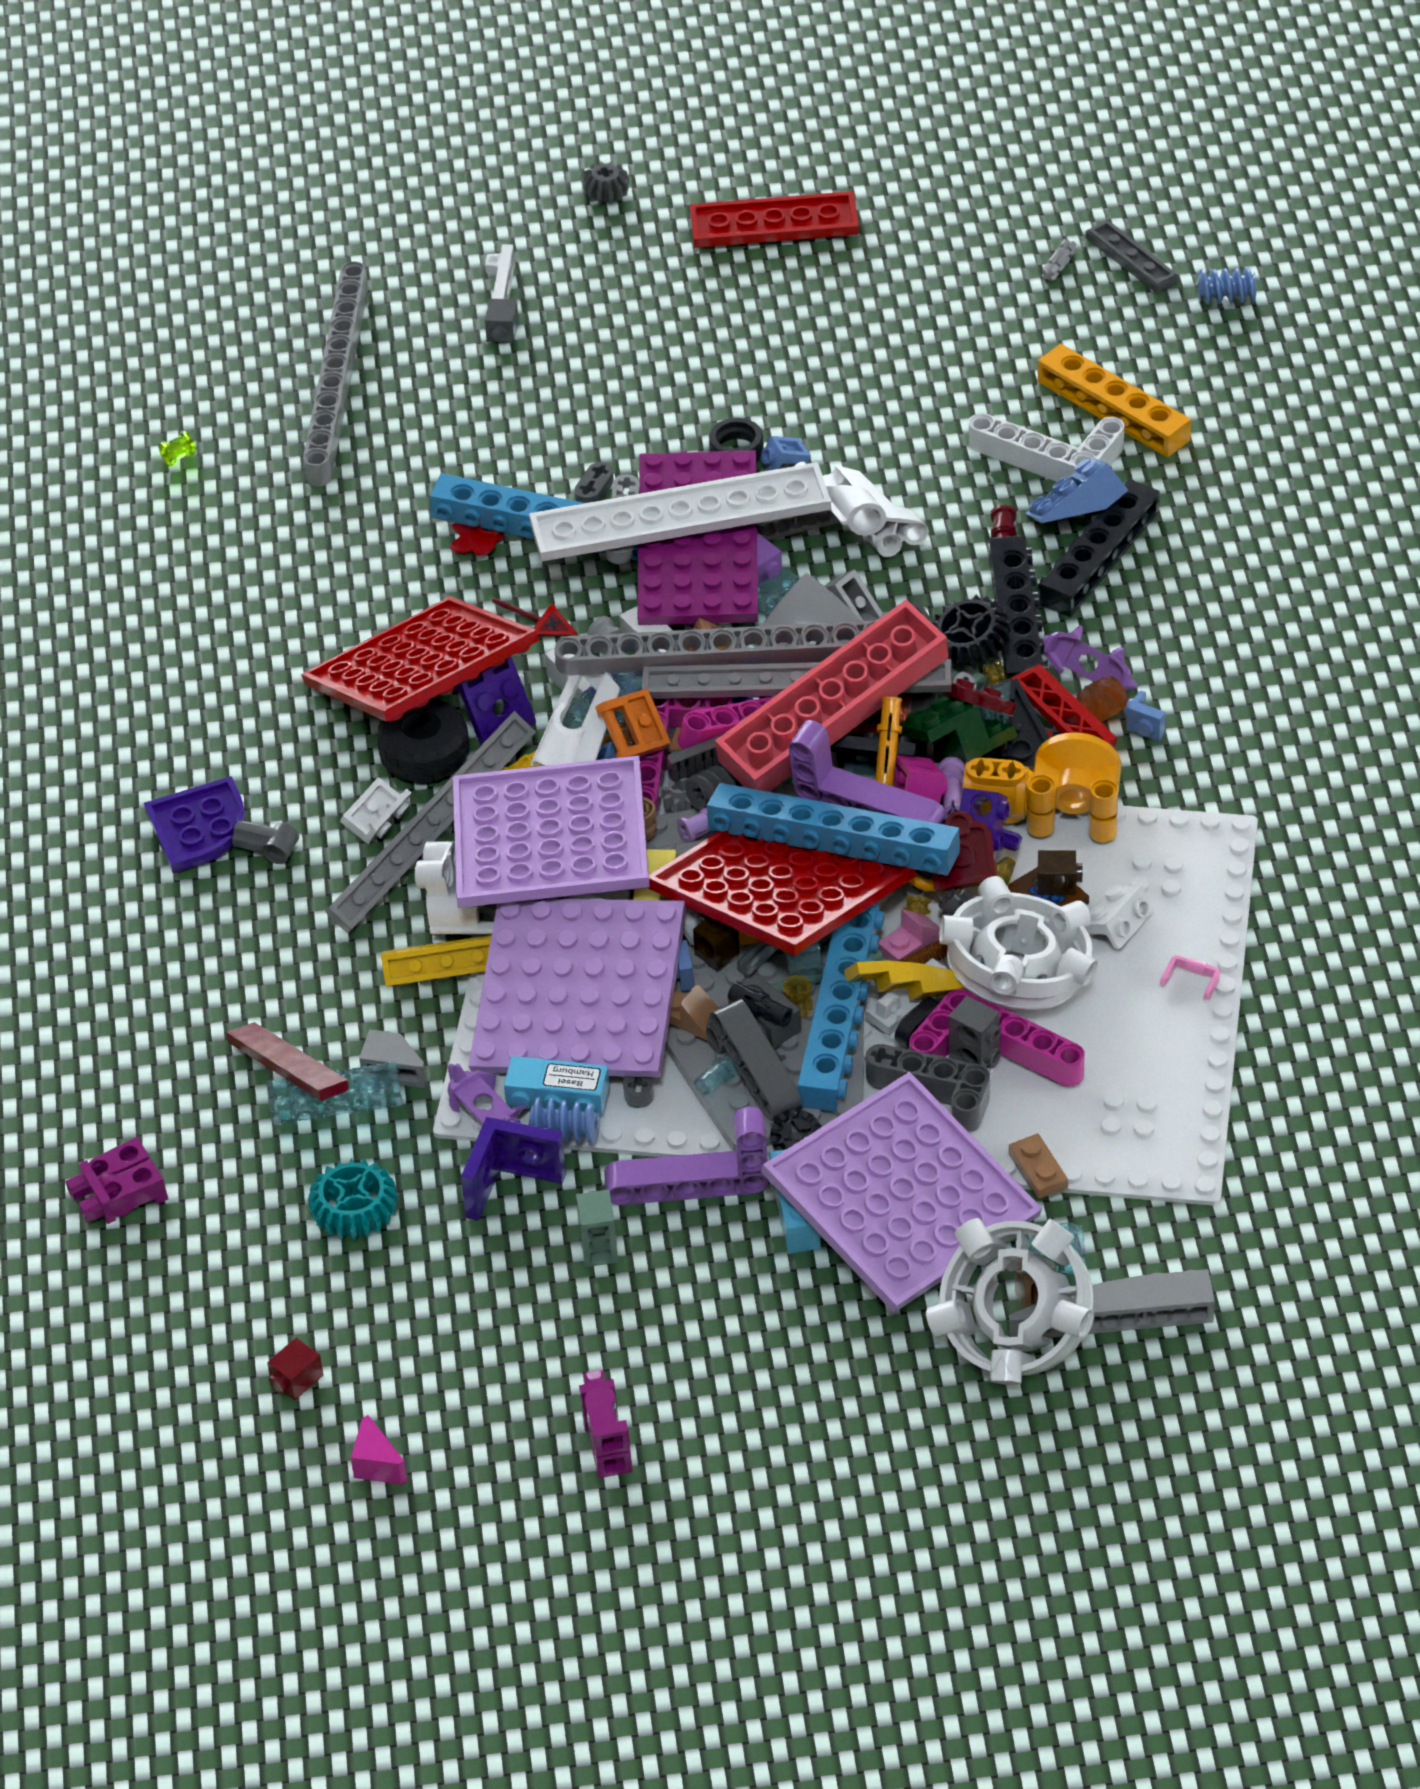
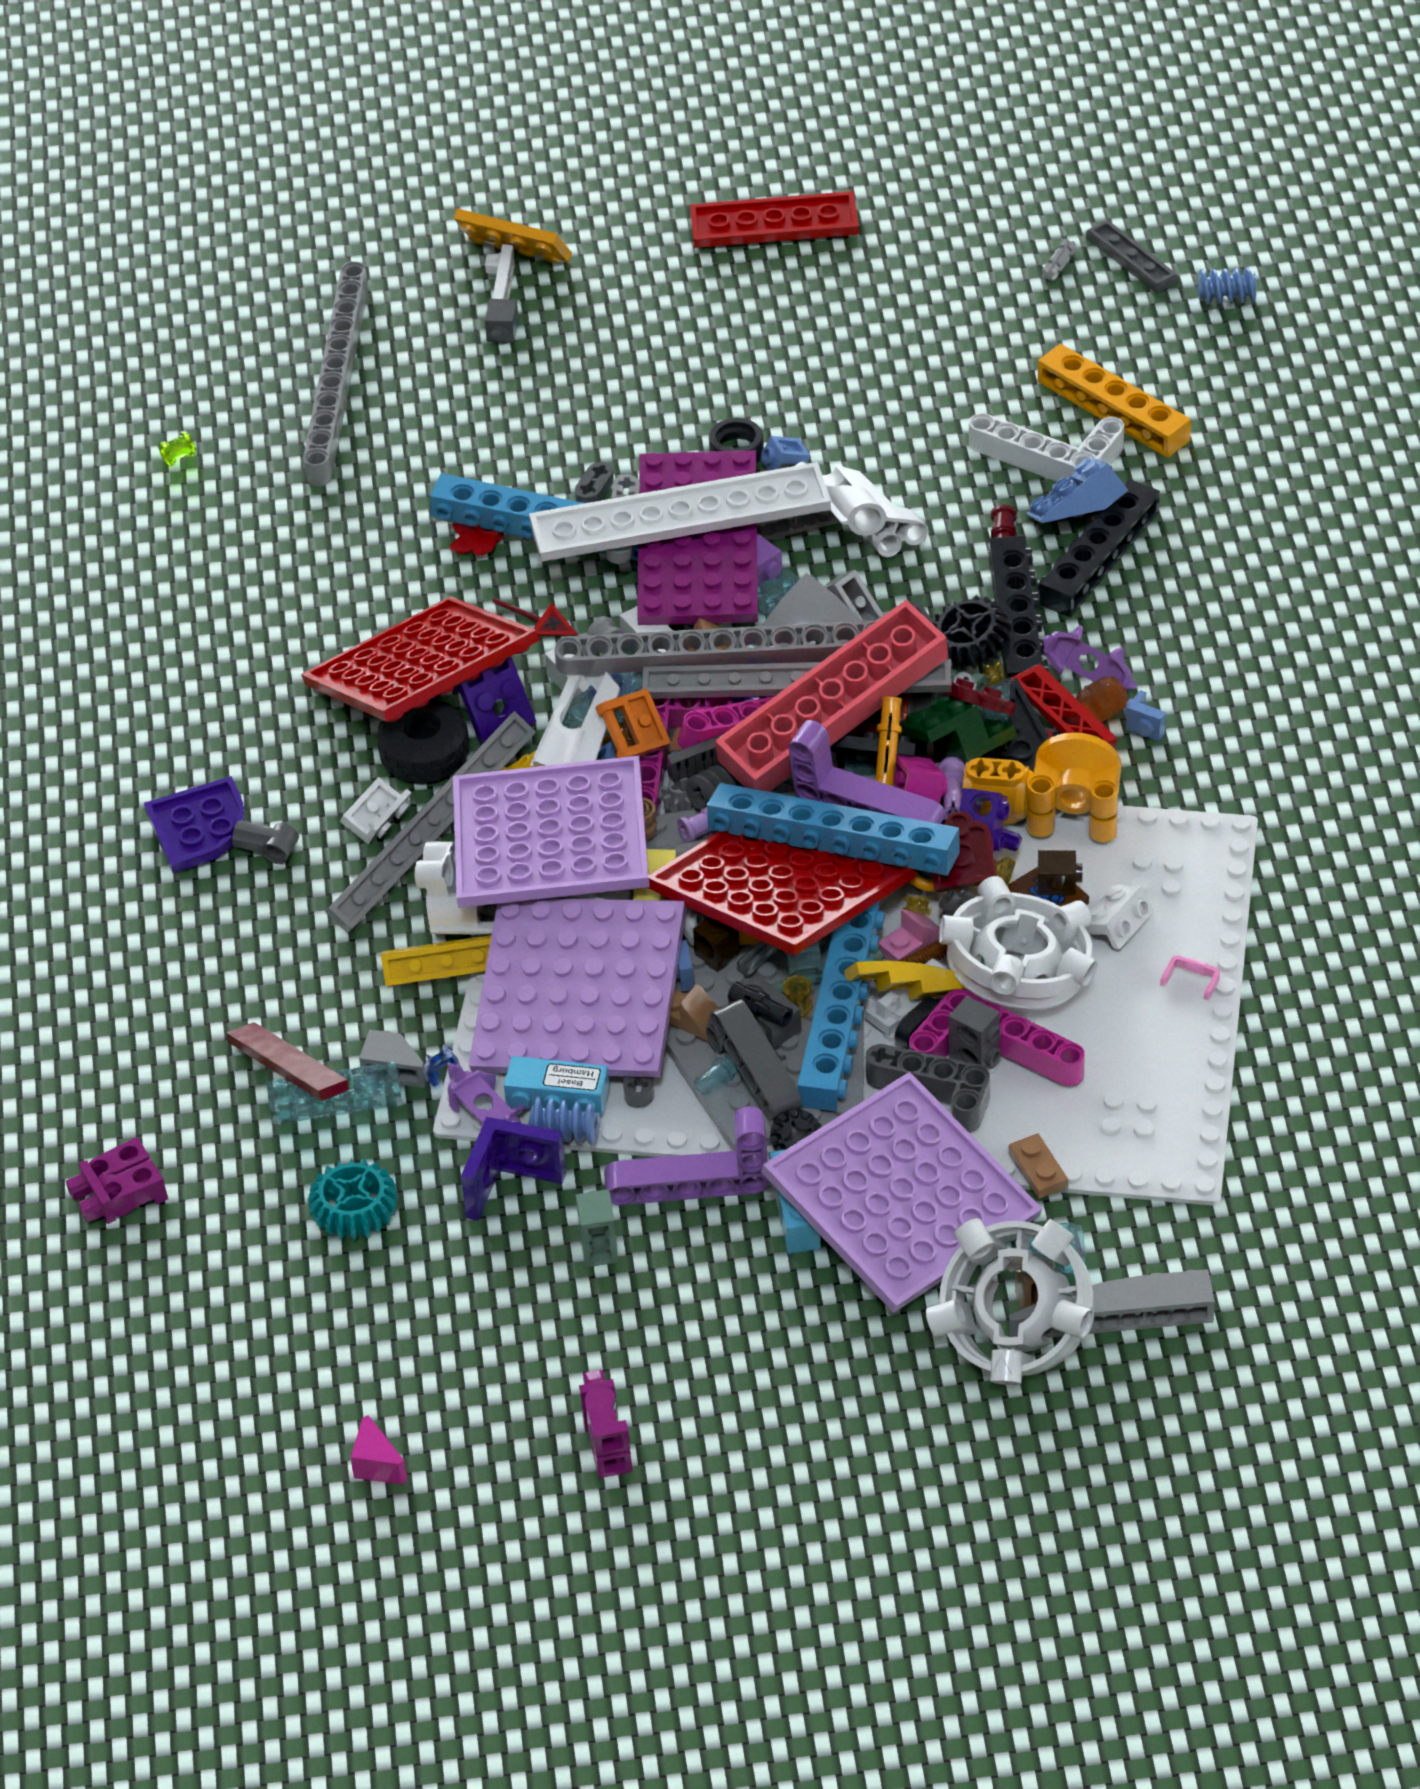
(294, 1369): dark red brick -> none
(431, 1067): none -> clear blue piece
(523, 238): none -> light orange plate
(606, 182): dark grey gear -> none

